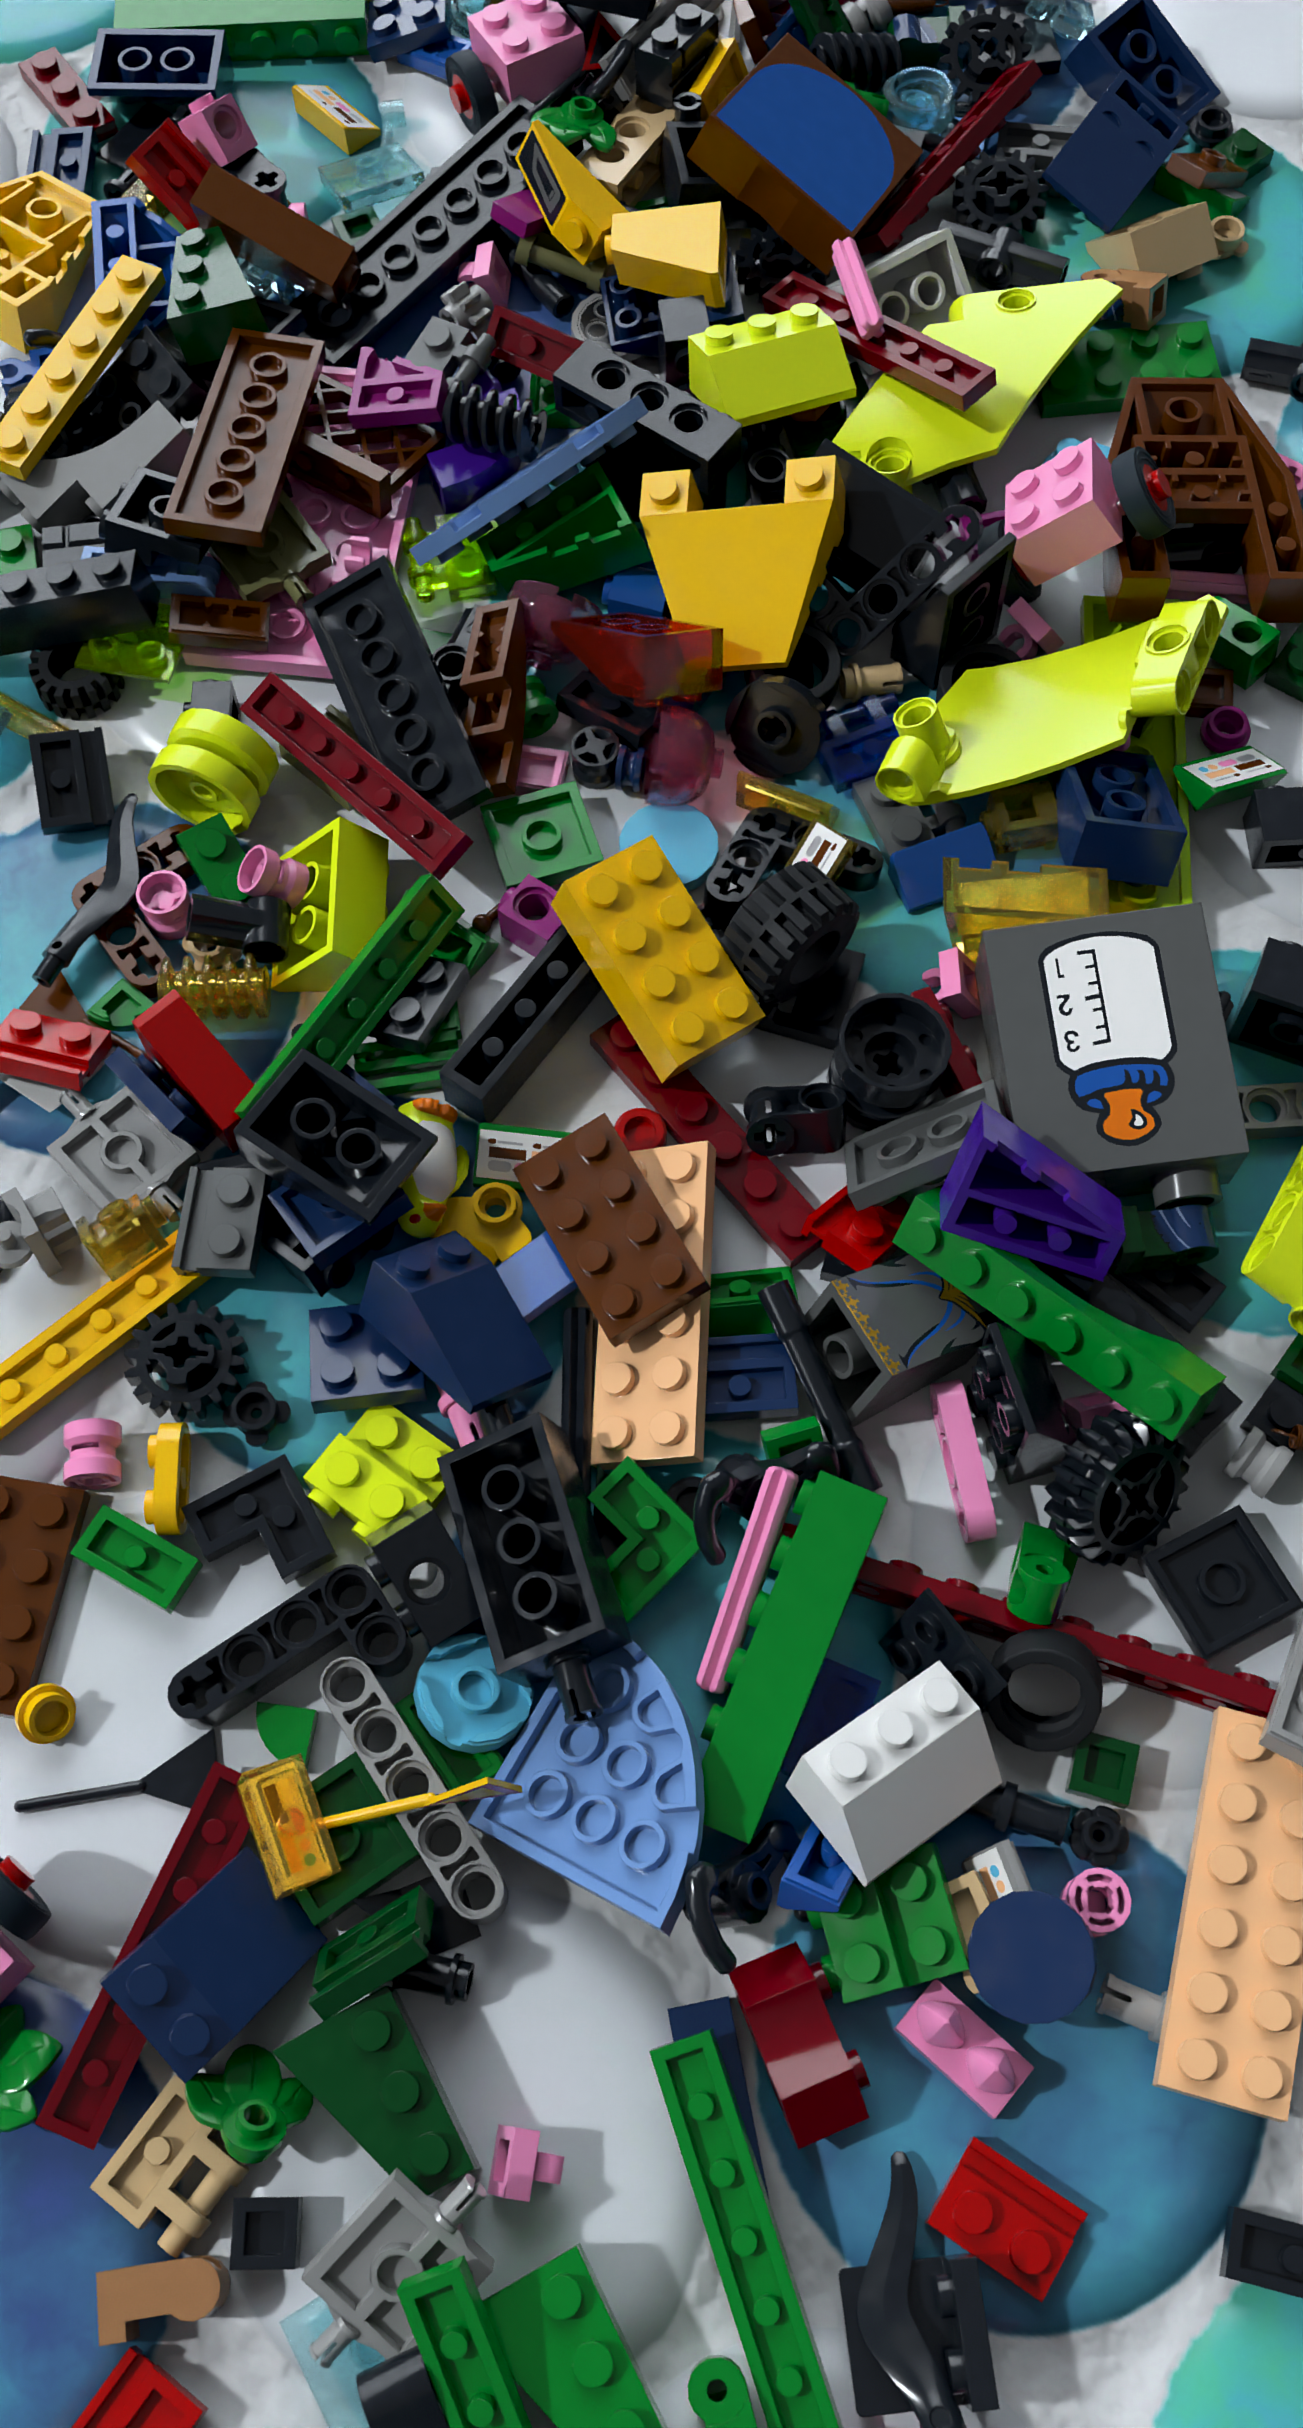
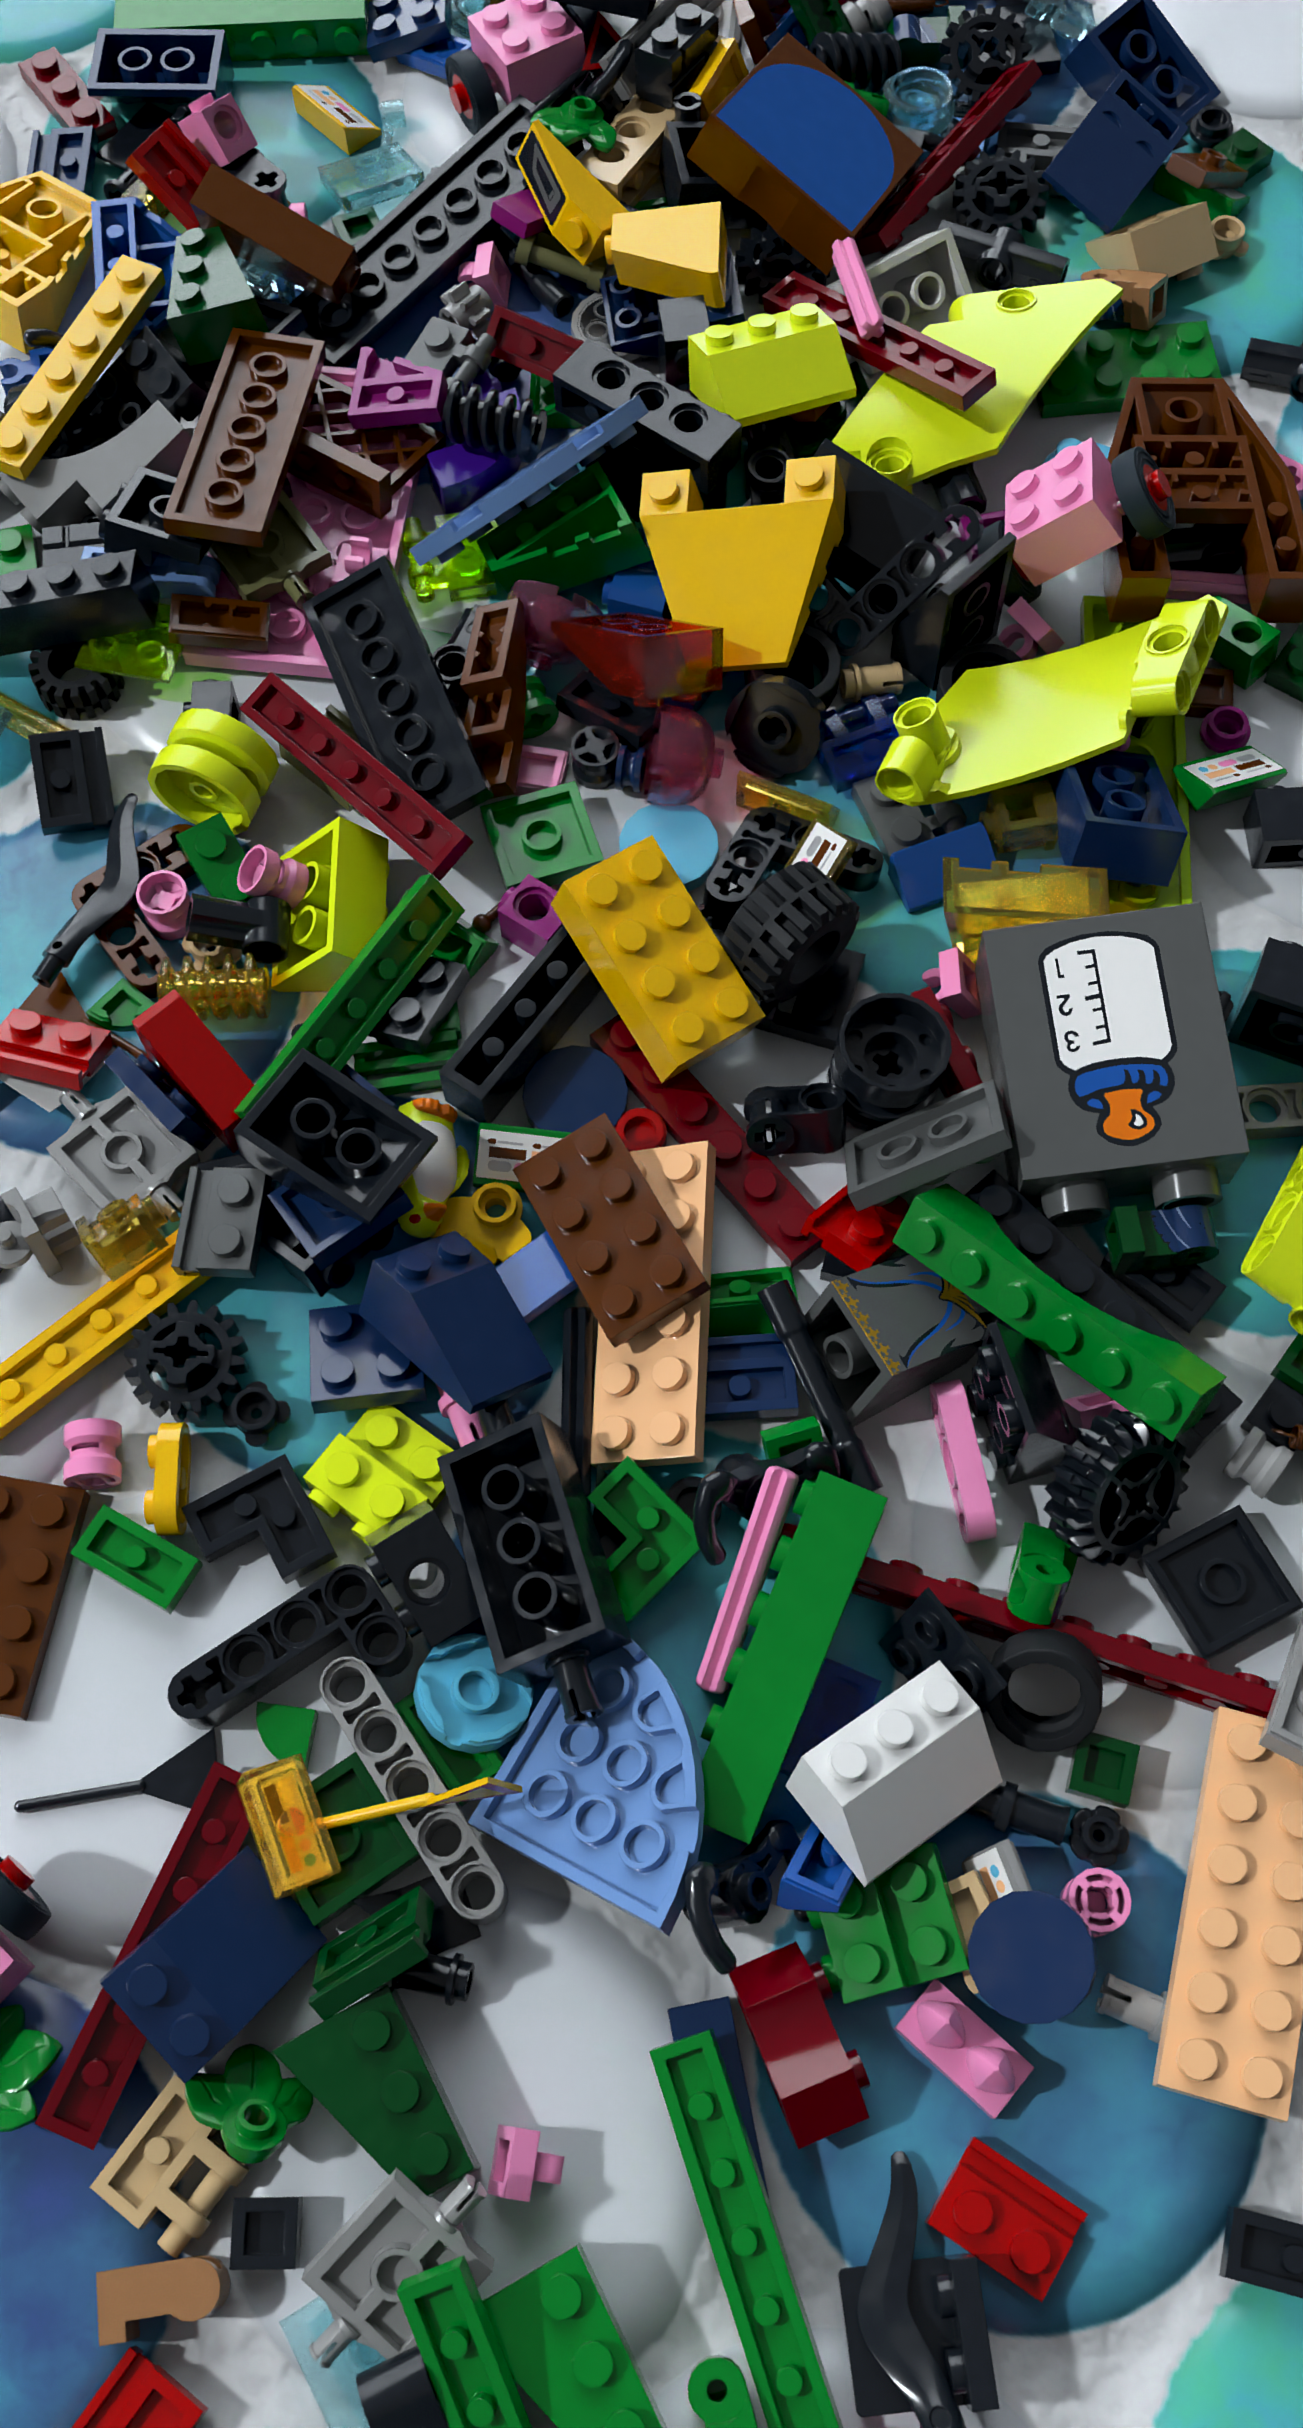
(45, 1713): yellow plate -> none
(573, 1088): none -> dark blue tile
(1029, 1200): dark purple wedge -> none

